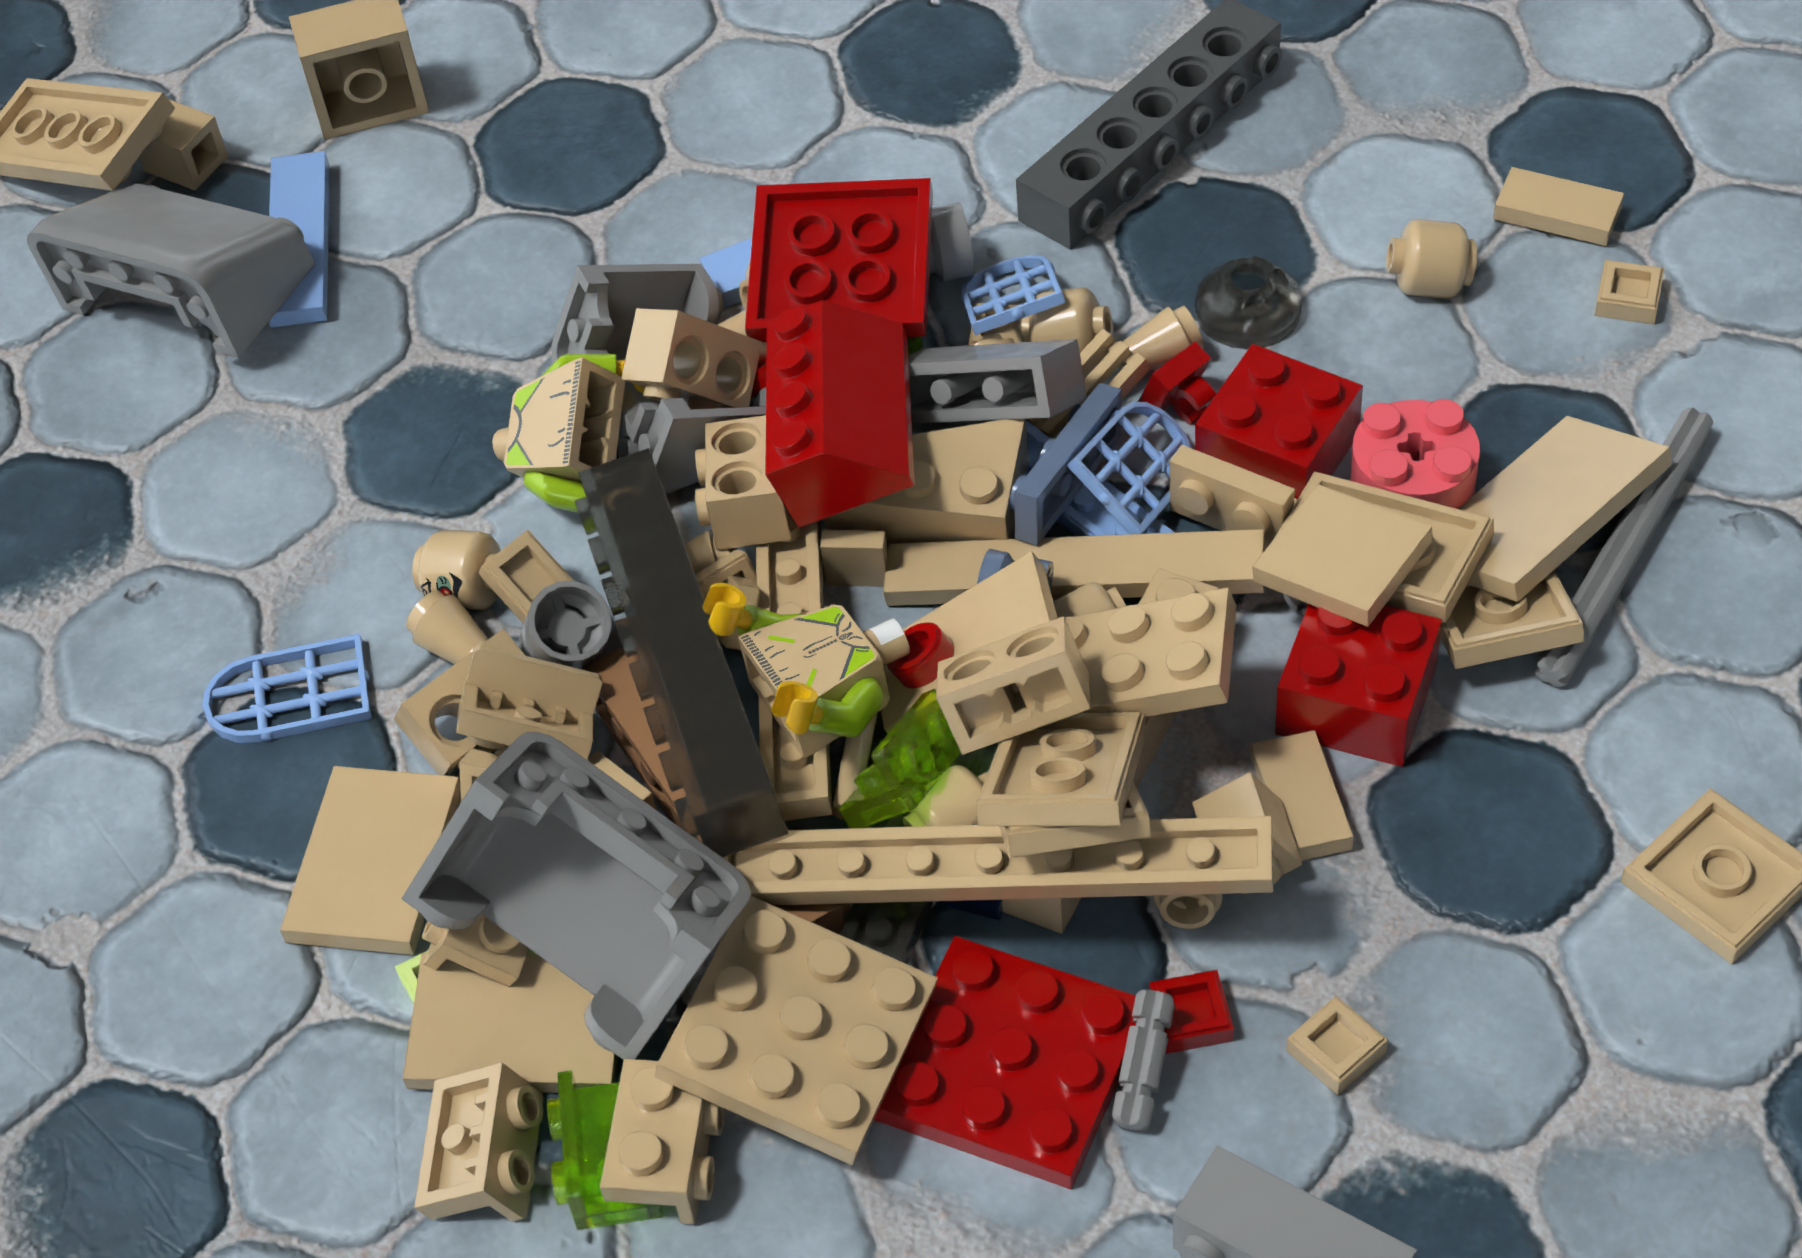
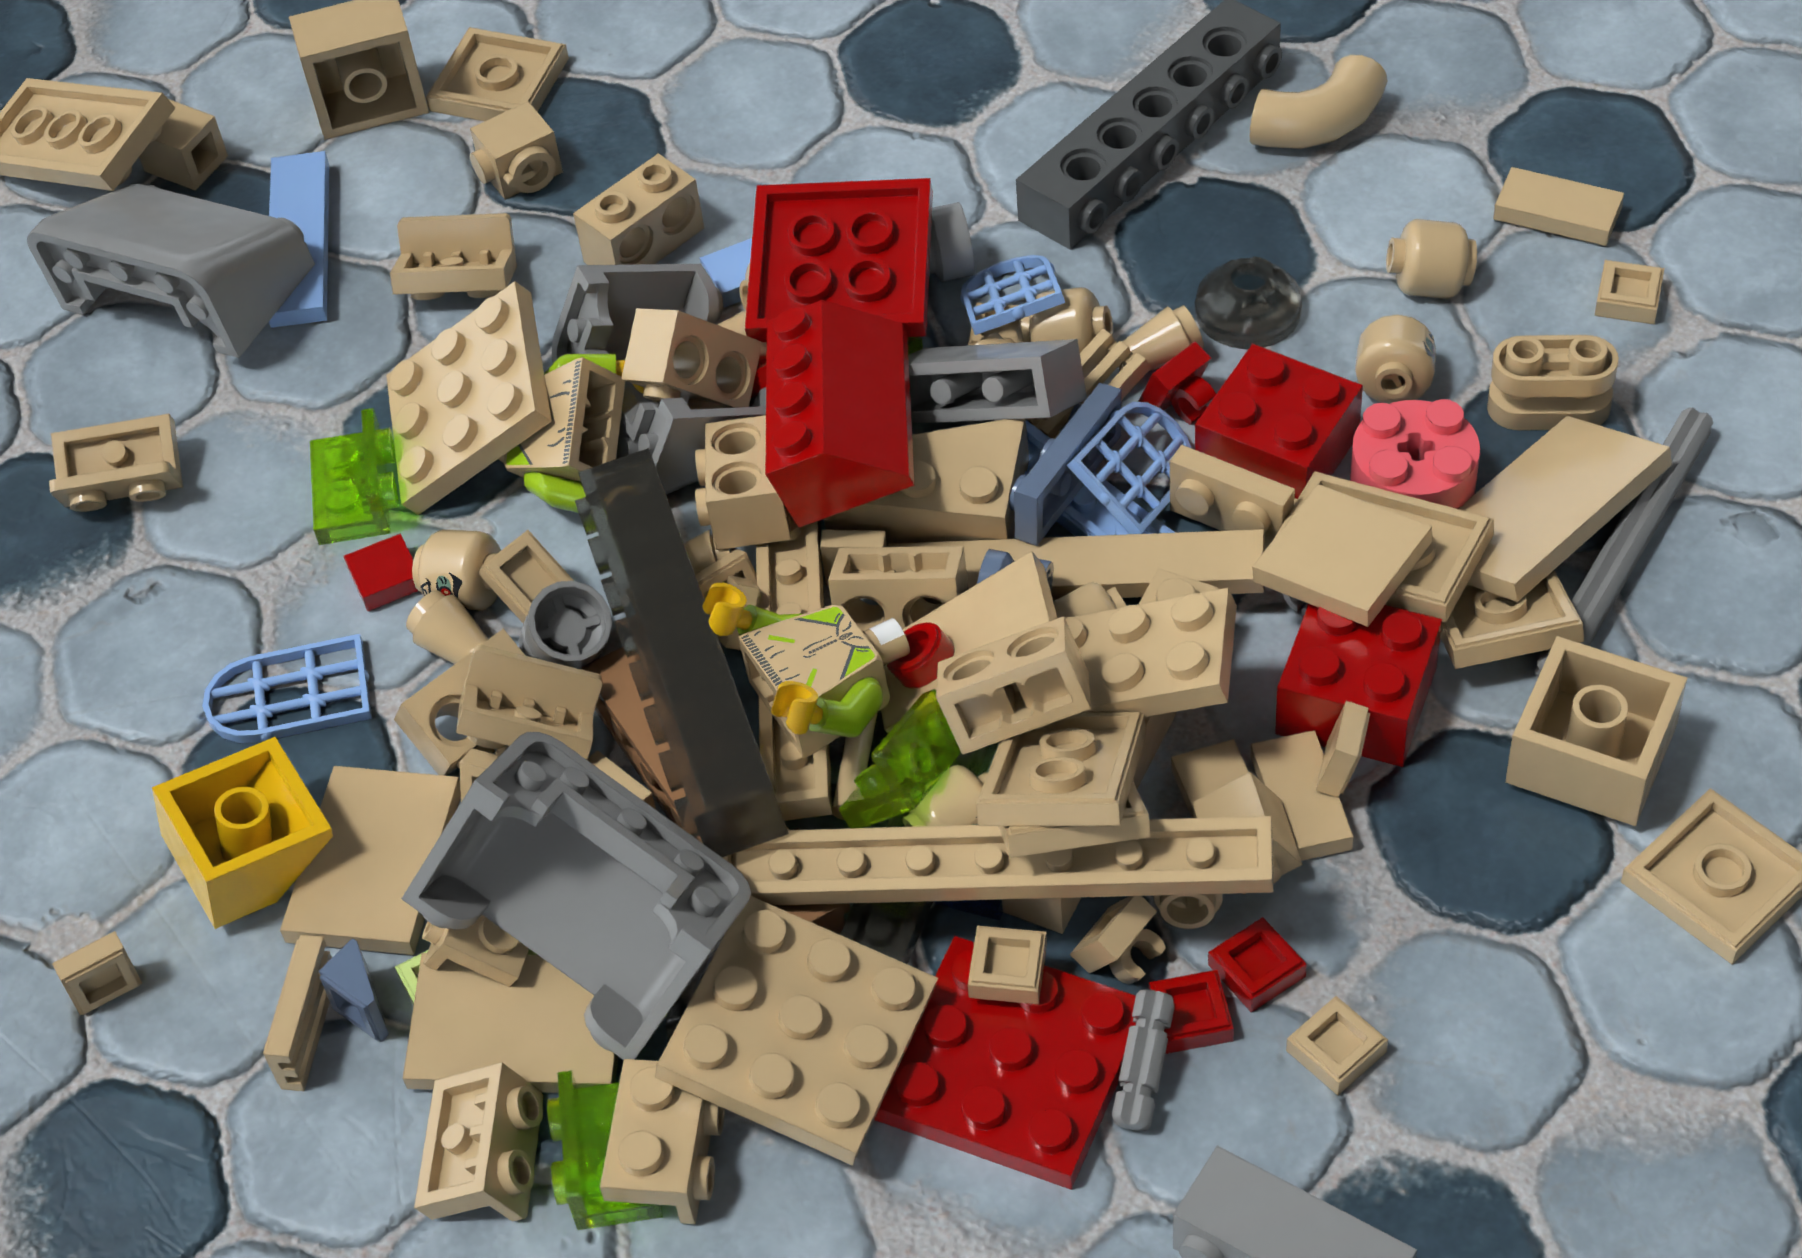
(97, 973): none -> tan tile
(116, 462): none -> tan bracket
(241, 829): none -> yellow slope
(298, 1015): none -> tan tile
(353, 483): none -> clear neon green bracket
(353, 991): none -> sand blue slope
(382, 571): none -> red tile
(454, 255): none -> tan bracket
(467, 398): none -> tan plate
(496, 73): none -> tan tile
(515, 151): none -> tan brick
(640, 216): none -> tan brick
(896, 581): none -> tan brick
(1007, 965): none -> tan tile
(1113, 939): none -> tan tile
(1206, 770): none -> tan tile
(1257, 964): none -> red tile
(1320, 113): none -> tan cylinder
(1343, 749): none -> tan tile
(1395, 353): none -> tan head
(1551, 377): none -> tan brick
(1595, 730): none -> tan brick

